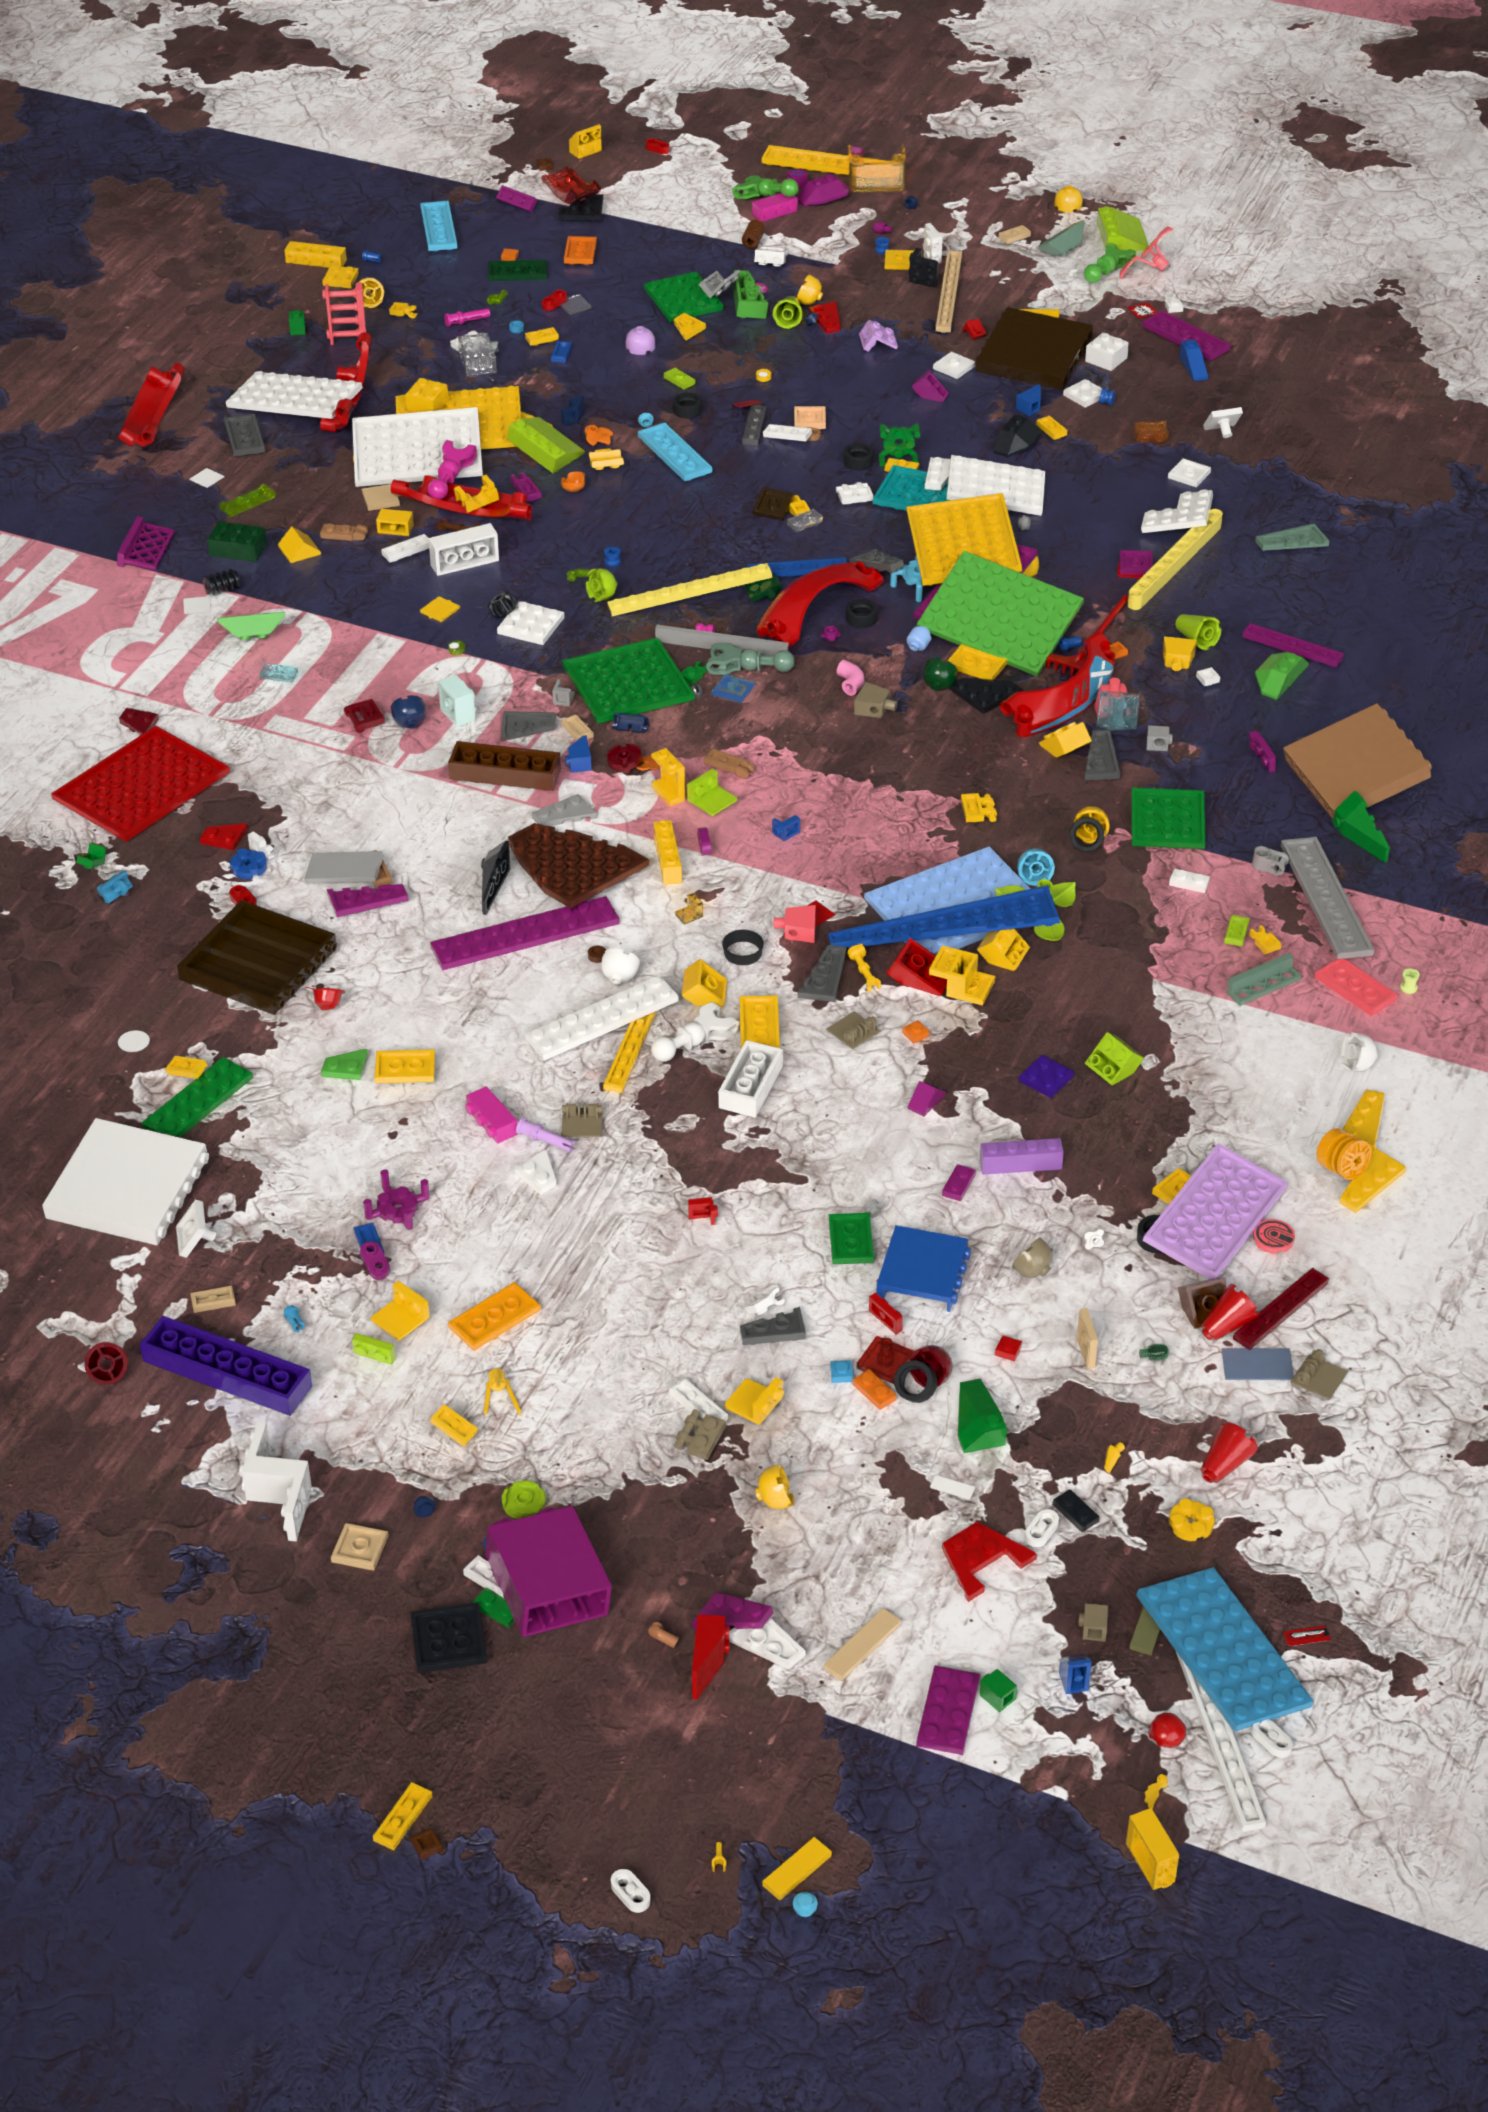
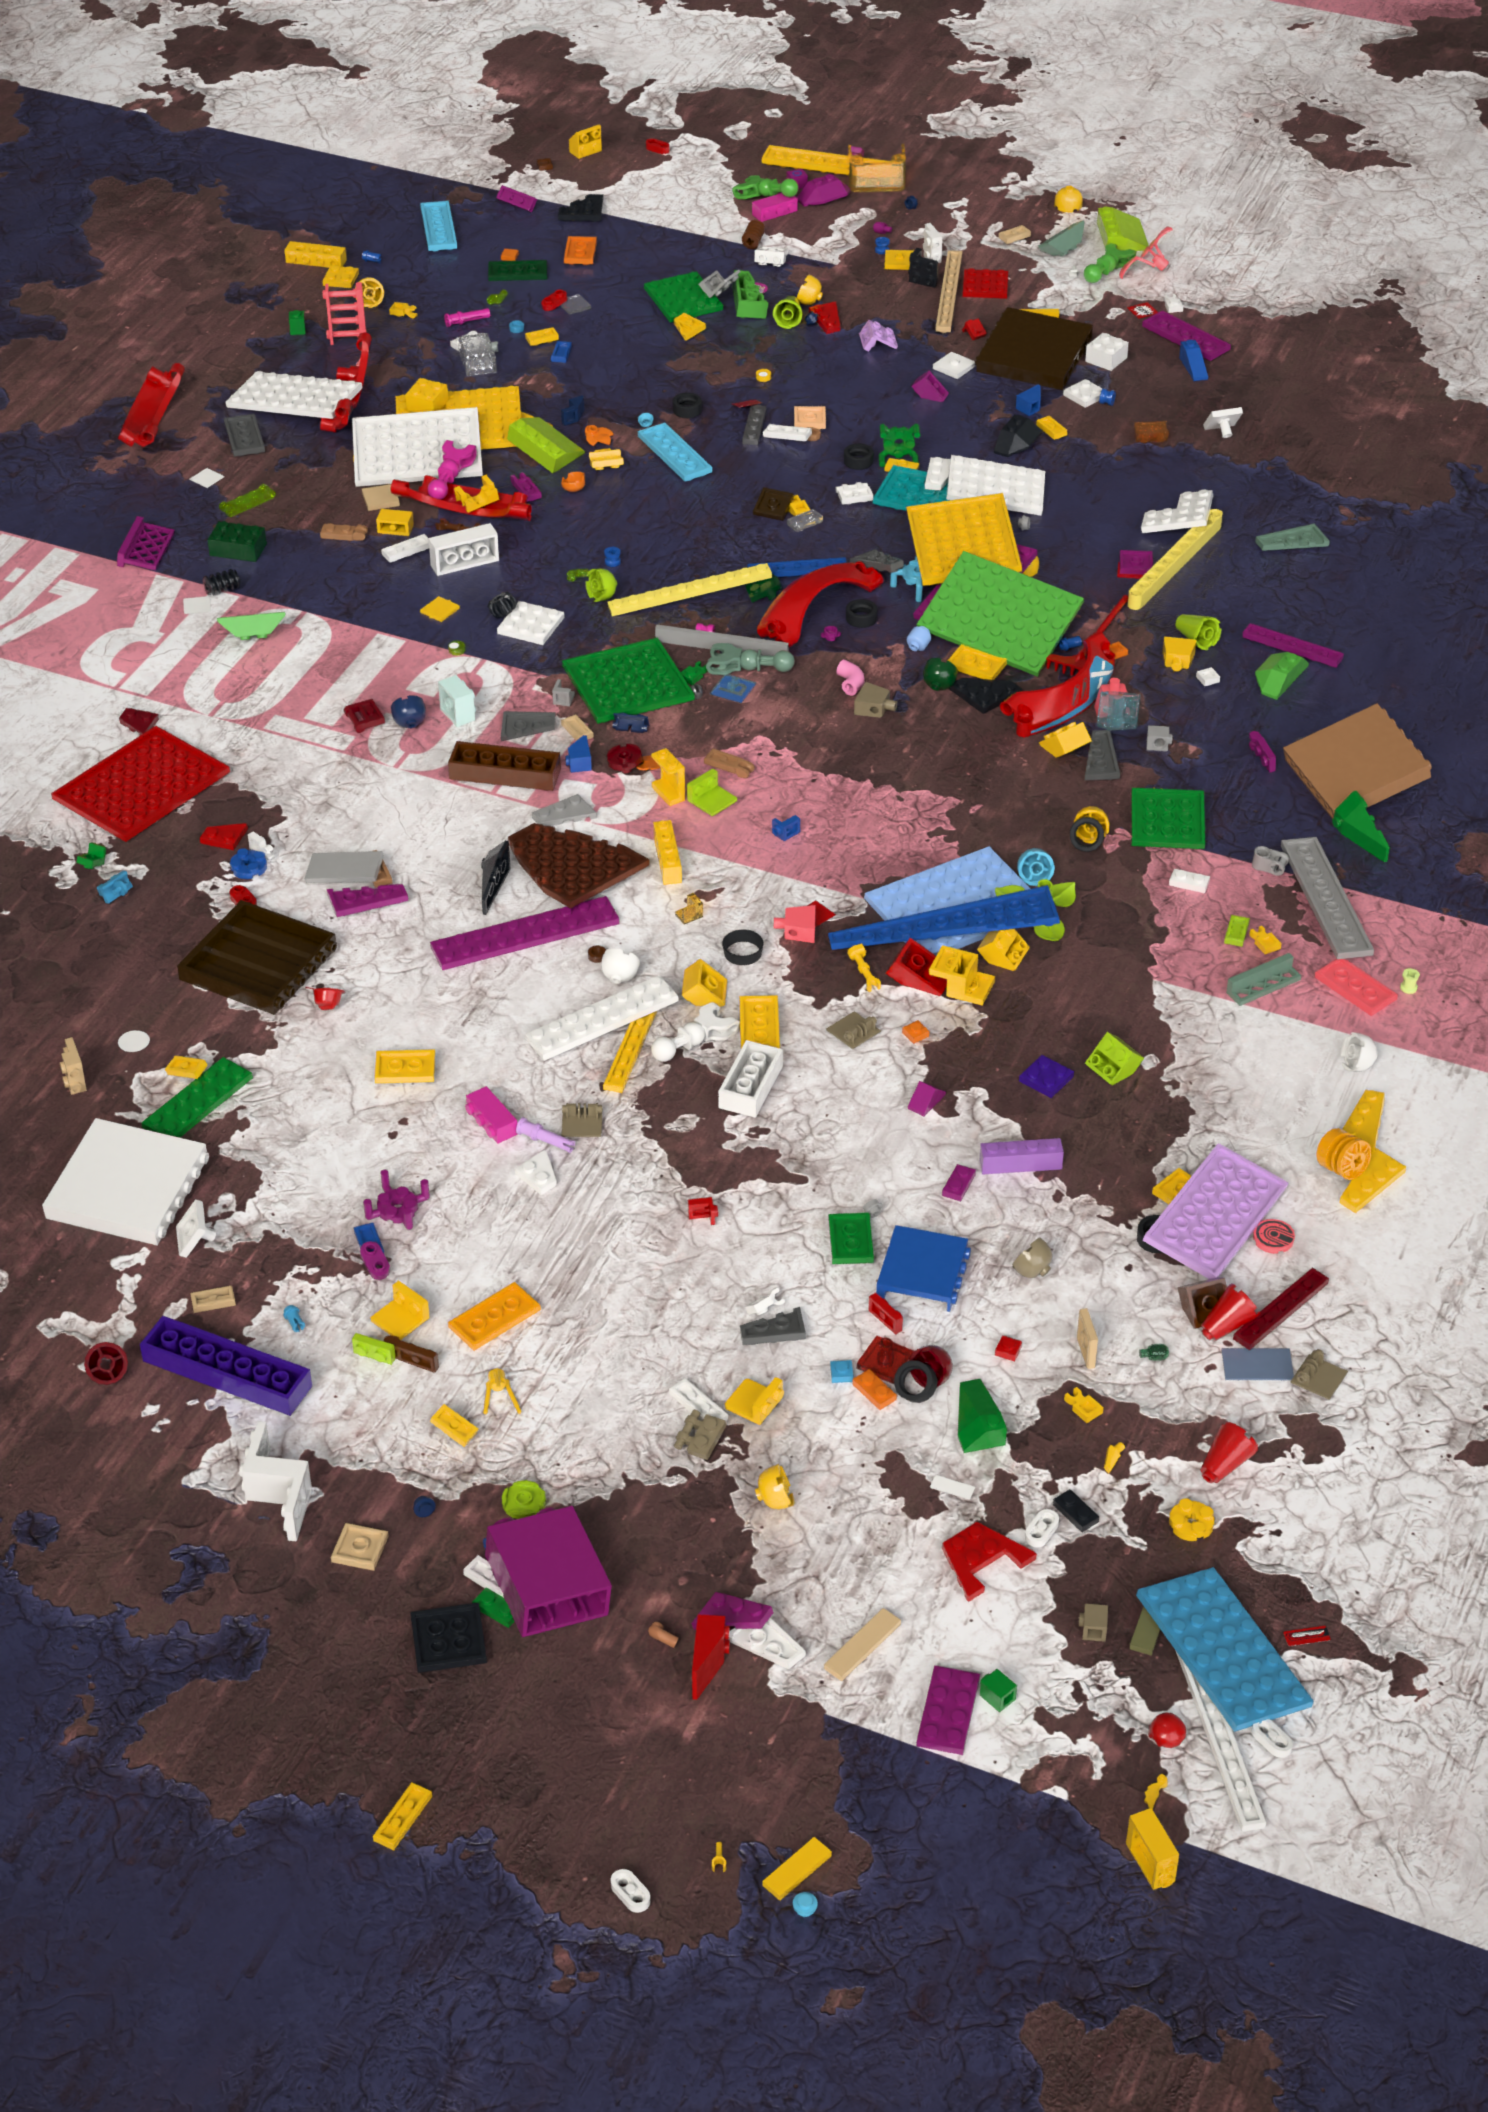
(72, 1068): none -> tan plate
(278, 672): clear light blue plate -> none
(297, 546): yellow slope -> none
(345, 1065): bright green wing -> none
(414, 1354): none -> reddish brown hinge
(426, 1844): reddish brown tile -> none
(569, 186): clear red windscreen -> none
(640, 340): lavender cylinder -> none
(679, 378): lime plate -> none
(704, 841): magenta beam -> none
(826, 976): dark grey wing -> none
(973, 809): yellow plate -> none
(985, 283): none -> red plate
(1075, 1673): blue slope -> none
(1084, 1407): none -> yellow plate
(1095, 1234): white plate -> none
(1189, 472): white tile -> none

